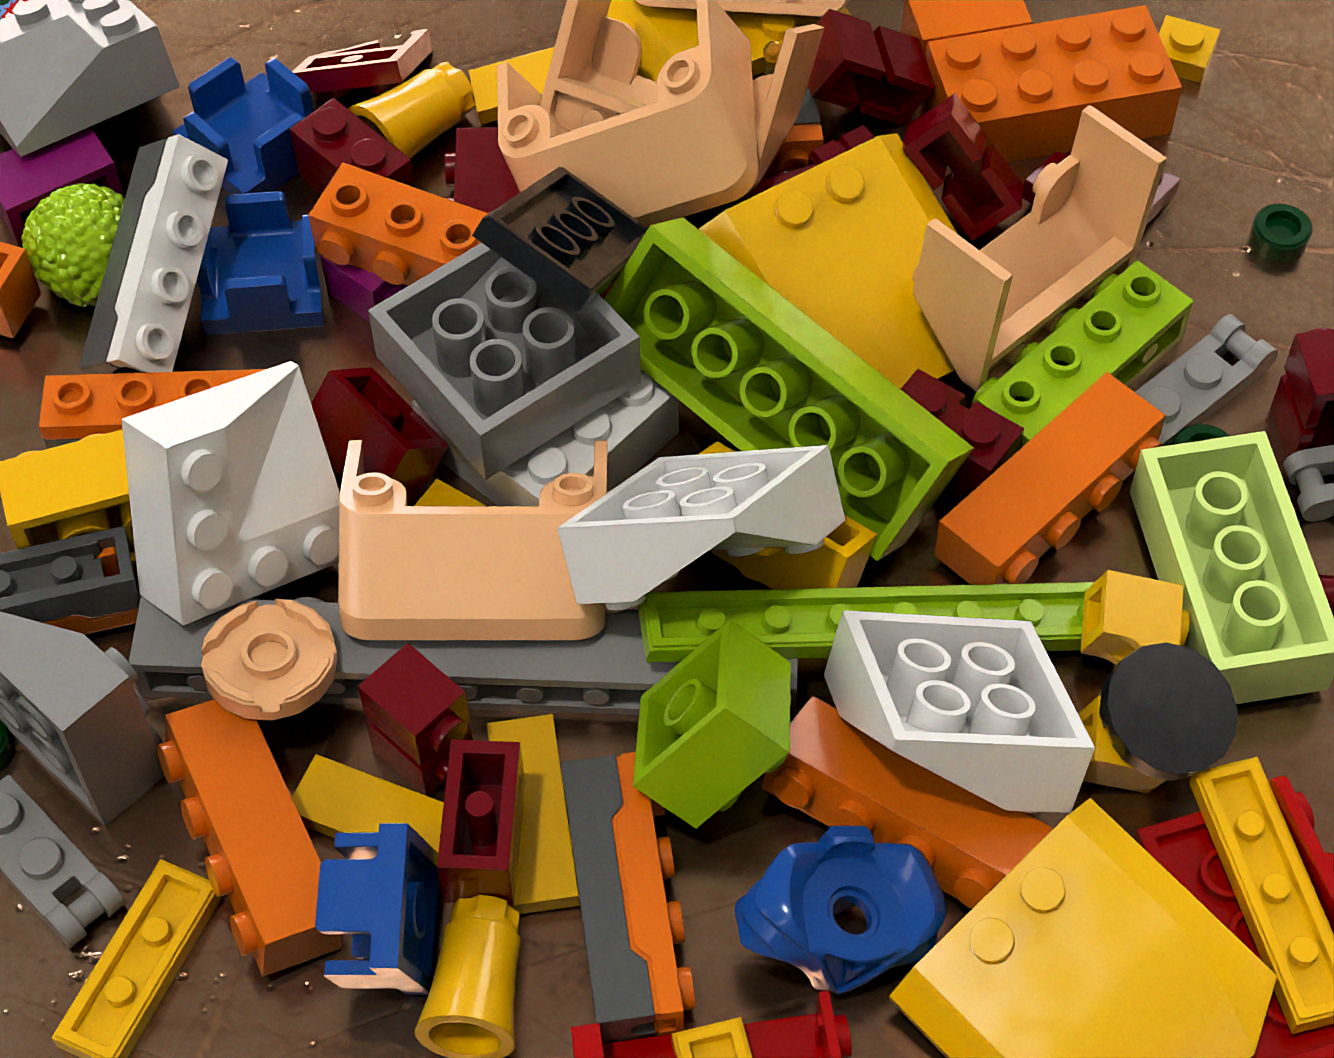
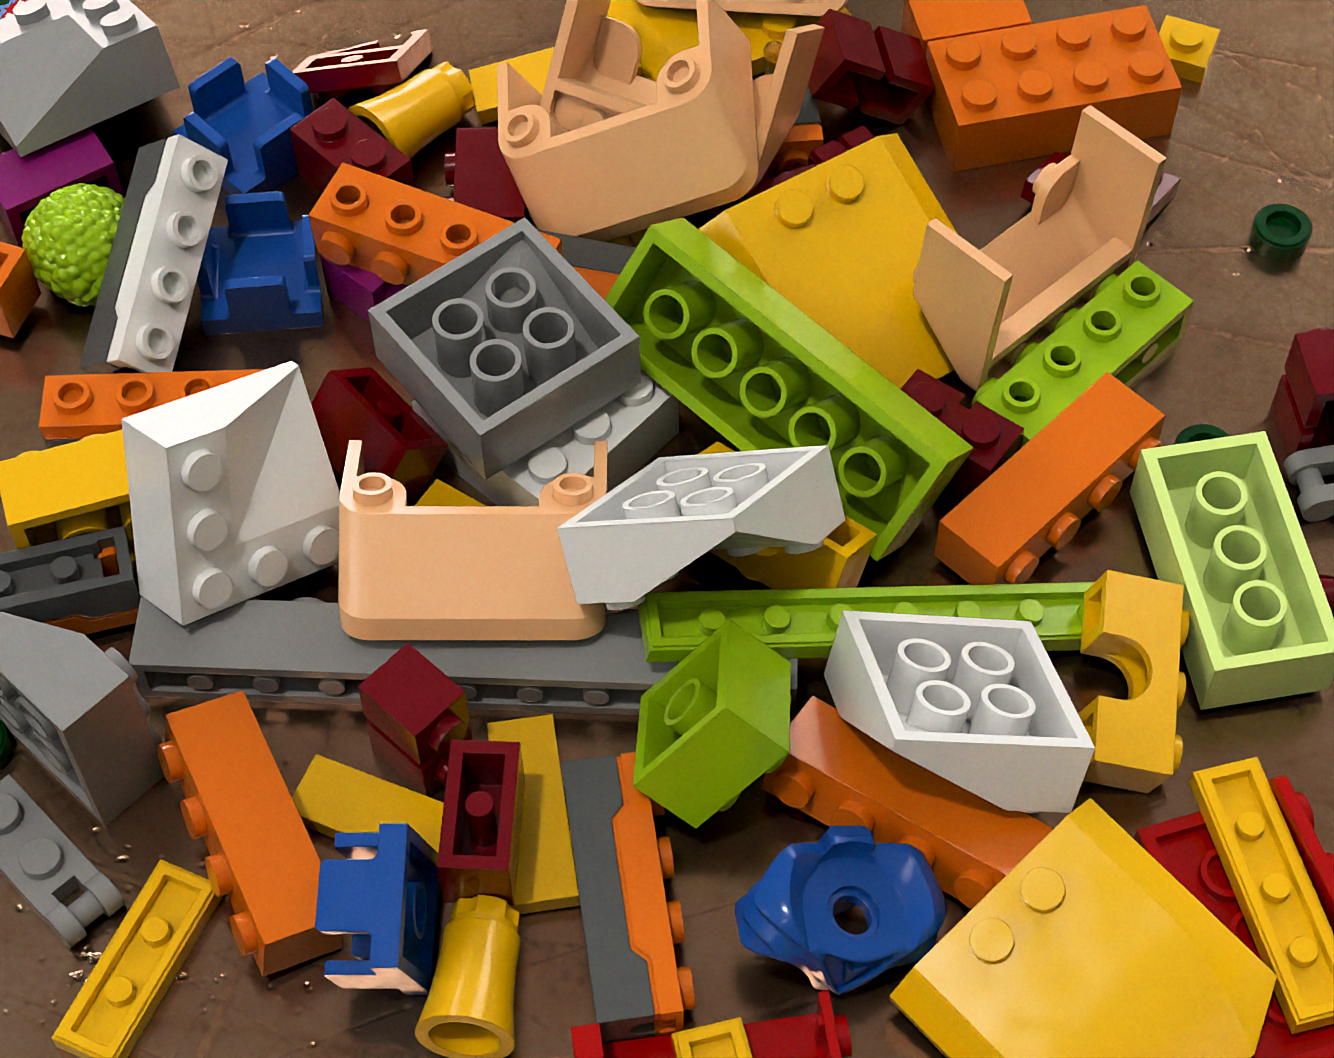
(269, 659): light nougat tile -> none
(563, 237): black tile -> none
(981, 184): dark red piece -> none
(1168, 711): black tile -> none
(1203, 381): light grey plate -> none

